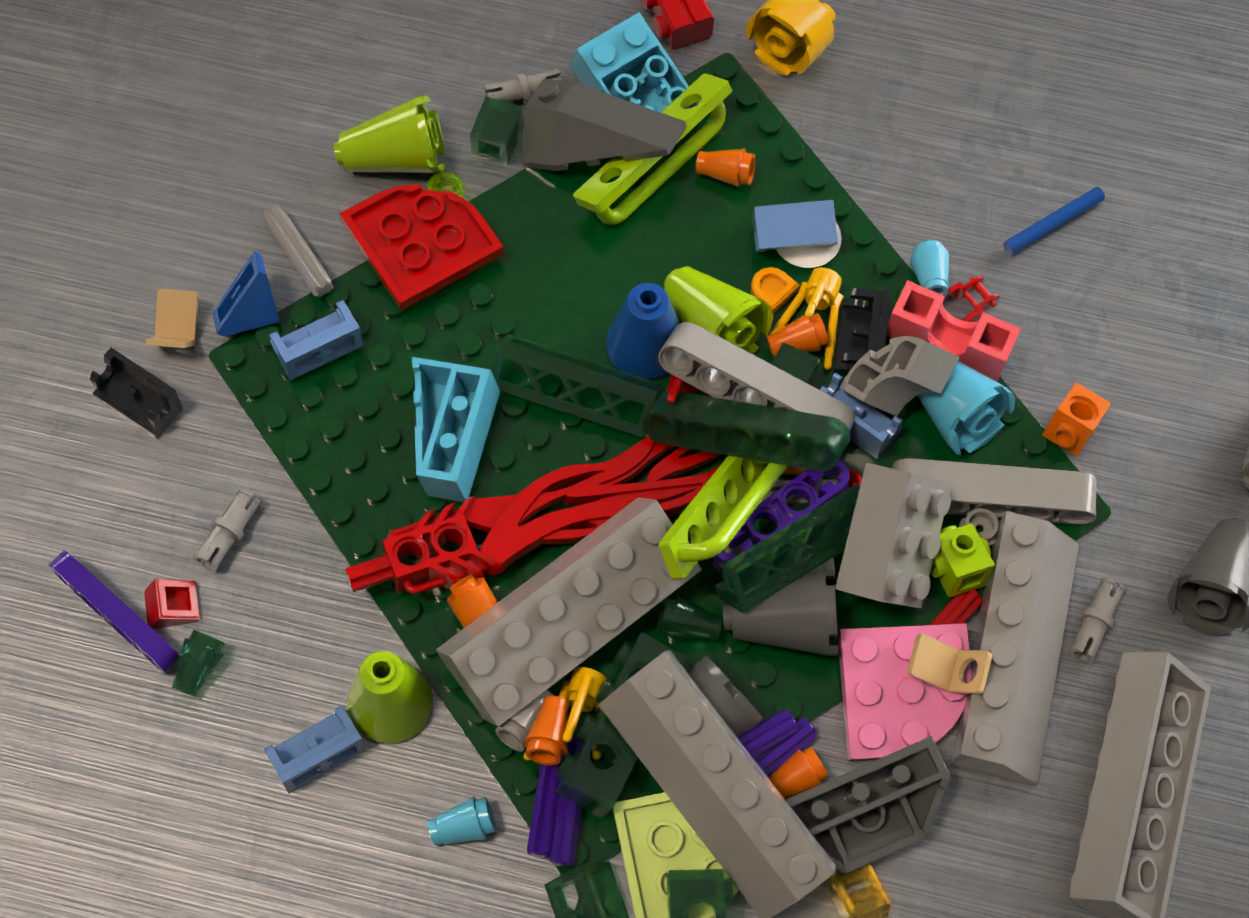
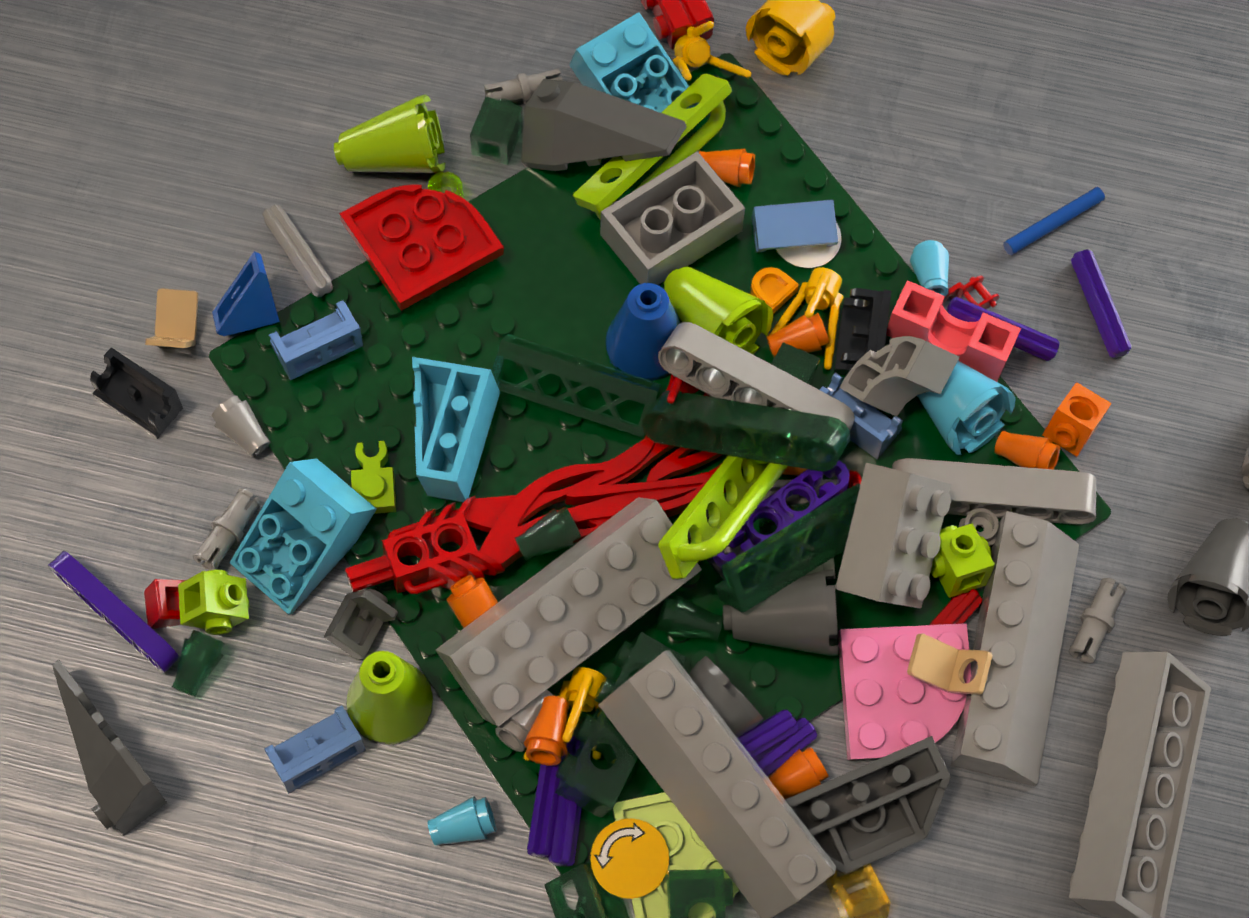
(111, 772): none -> dark grey wedge
(213, 601): none -> lime brick
(239, 424): none -> light grey cone
(301, 533): none -> medium azure slope
(359, 621): none -> dark grey bracket
(373, 481): none -> lime plate
(549, 534): none -> clear green cone
(629, 858): none -> yellow sticker
(672, 220): none -> light grey brick
(695, 52): none -> yellow plant
(1028, 338): none -> dark purple axle
(1028, 450): none -> orange cone
(1101, 304): none -> dark purple axle

